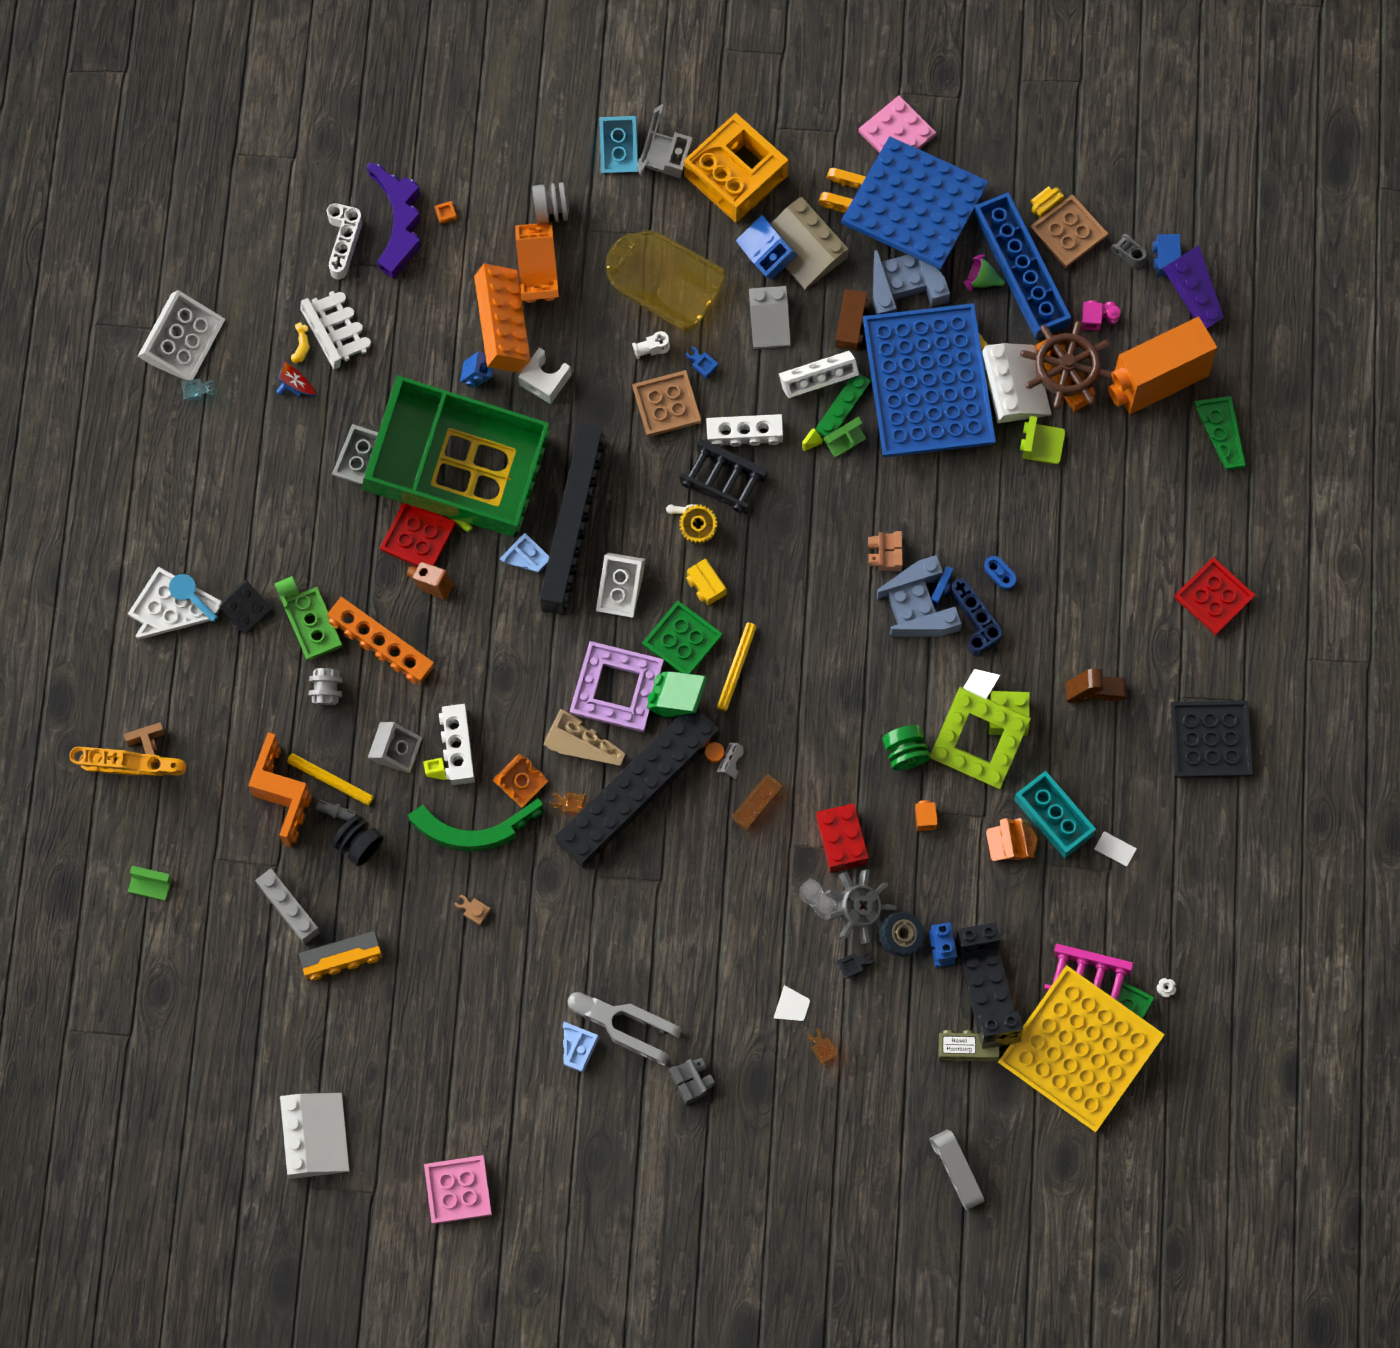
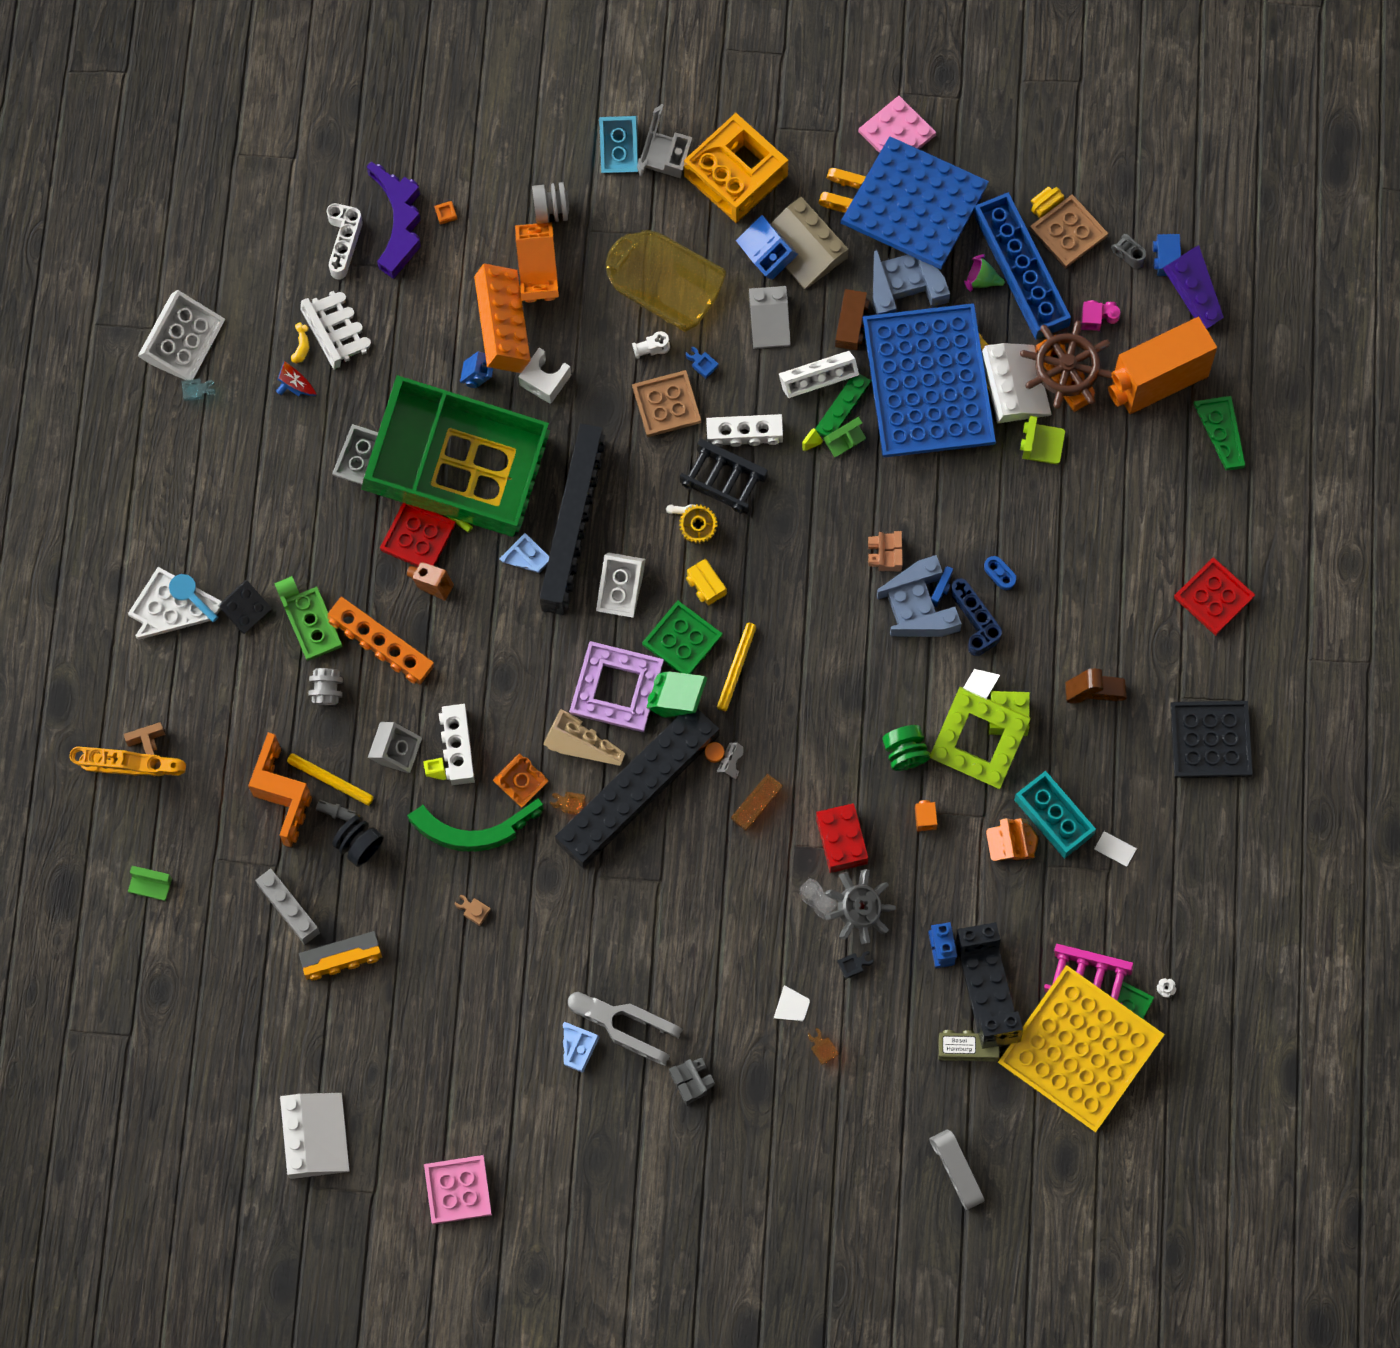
(890, 935): black wheel -> none

